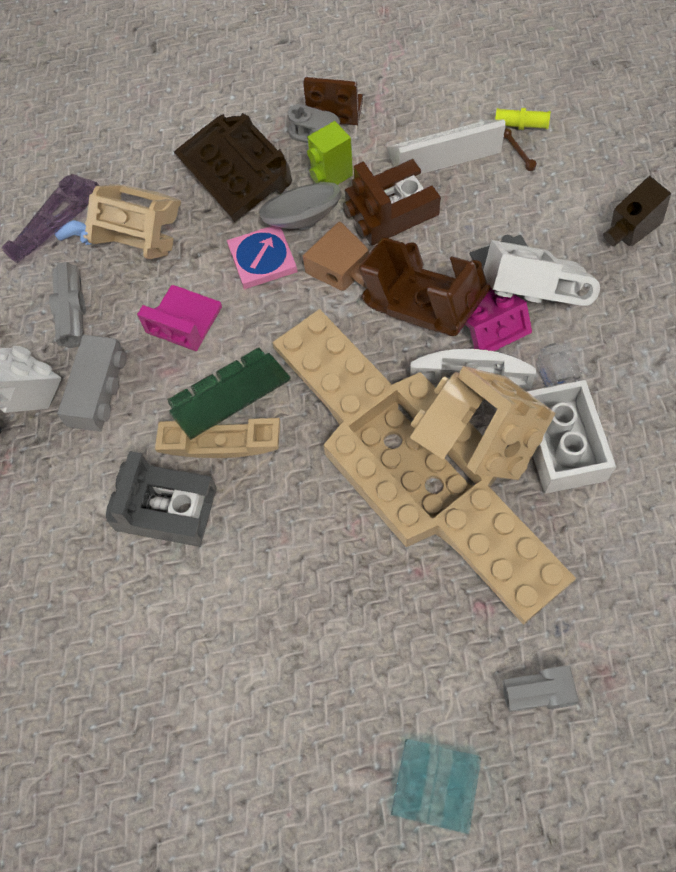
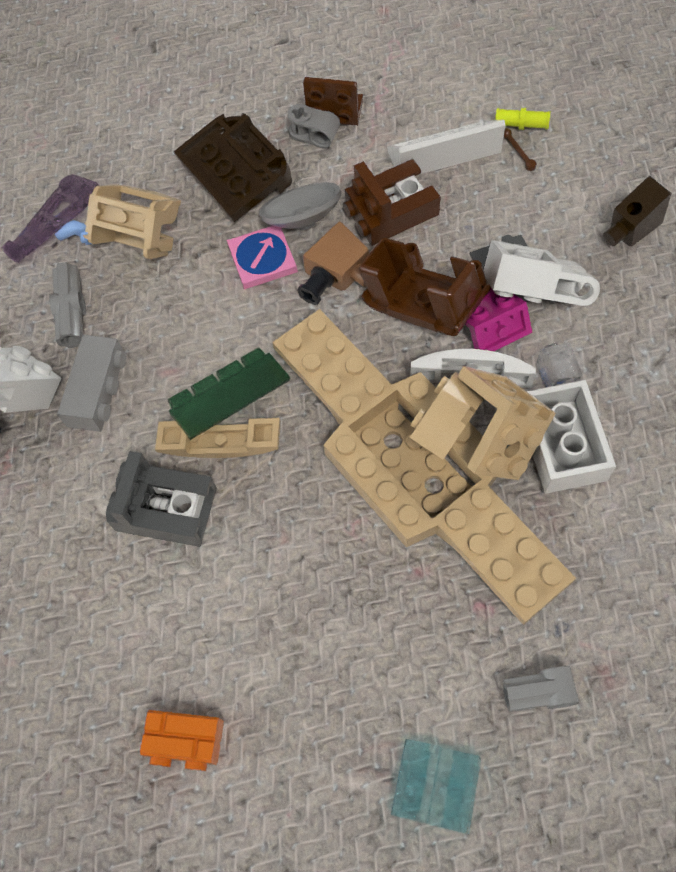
(181, 317): dark pink bracket -> none
(181, 738): none -> orange brick
(315, 285): none -> black bush
(330, 154): lime brick -> none

